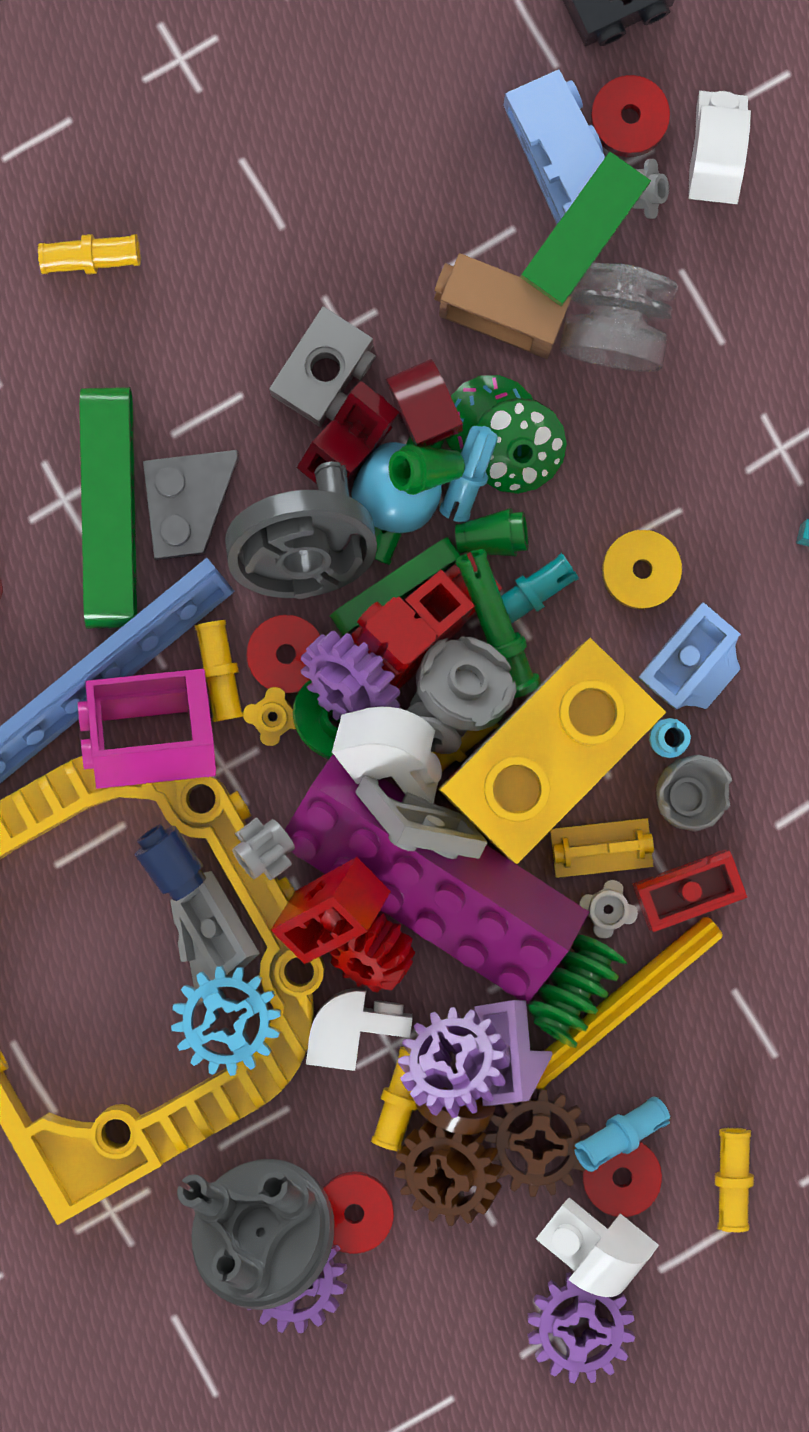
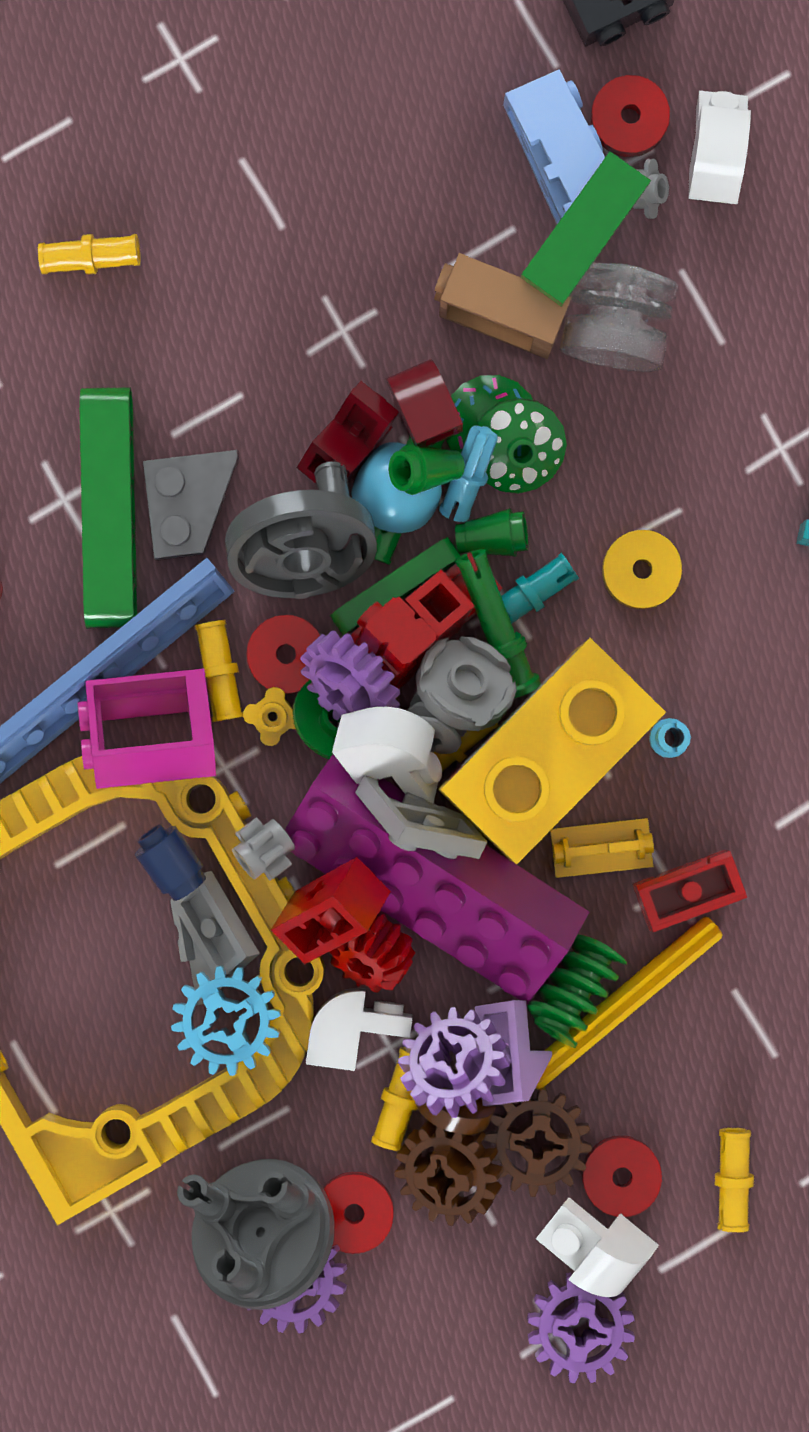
(325, 338): light grey brick -> none
(622, 911): white plate -> none
(622, 1134): medium azure pin -> none
(693, 792): light grey hair -> none
(694, 661): light blue slope -> none

